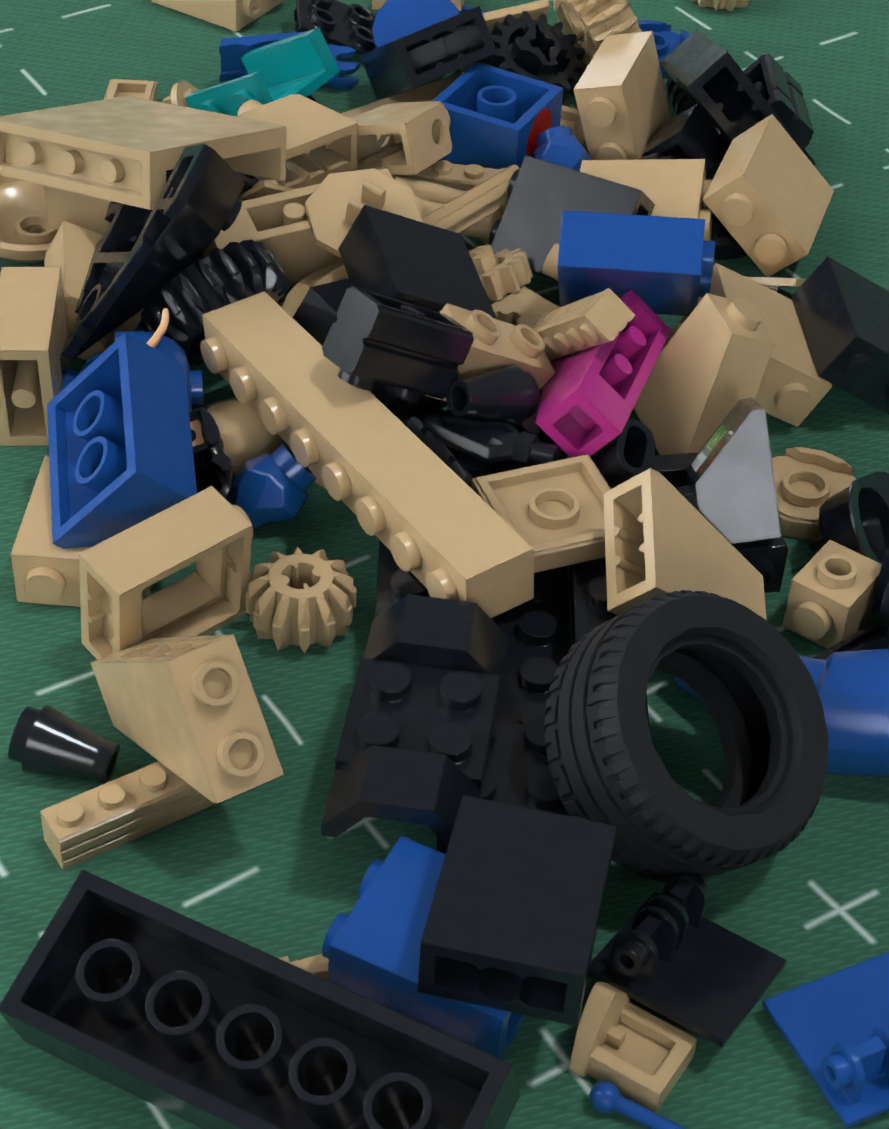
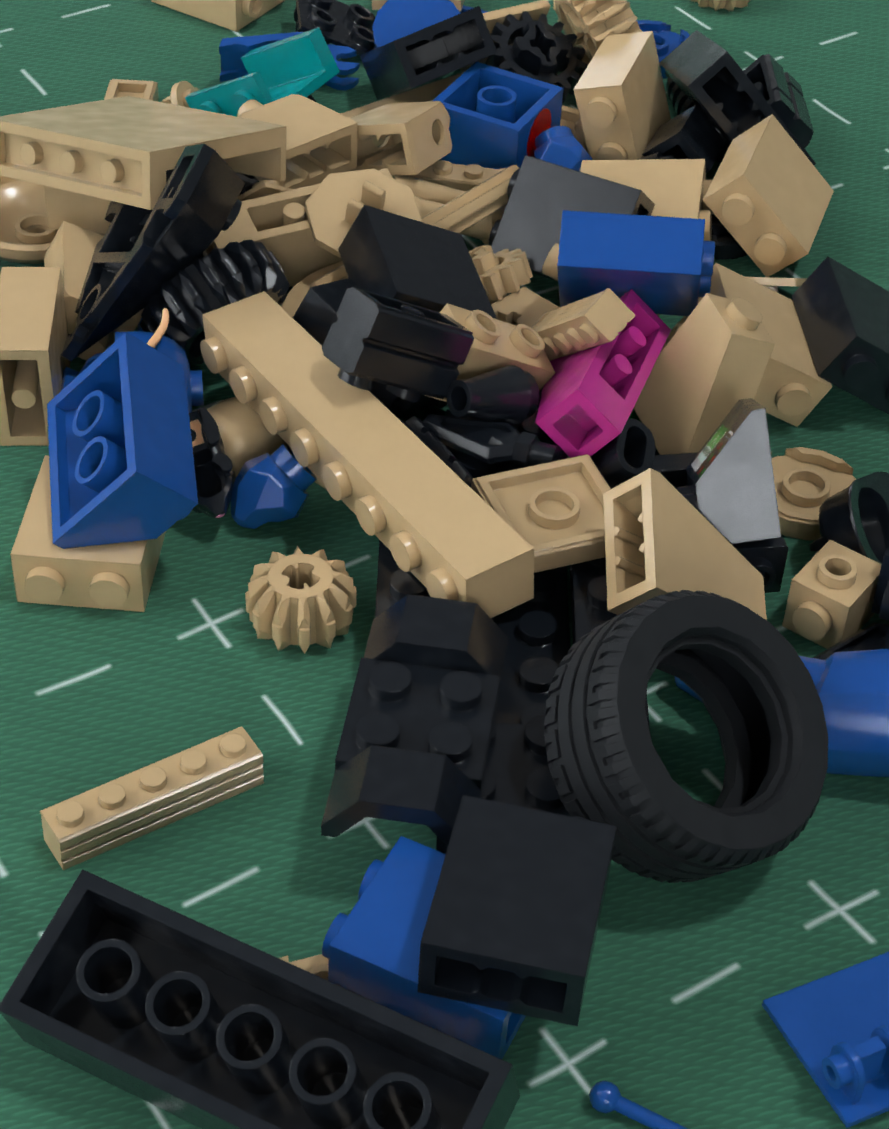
(60, 746): black cone -> none
(119, 568): tan window -> none
(191, 711): tan slope -> none
(629, 1047): tan tile -> none
(687, 963): black hinge -> none

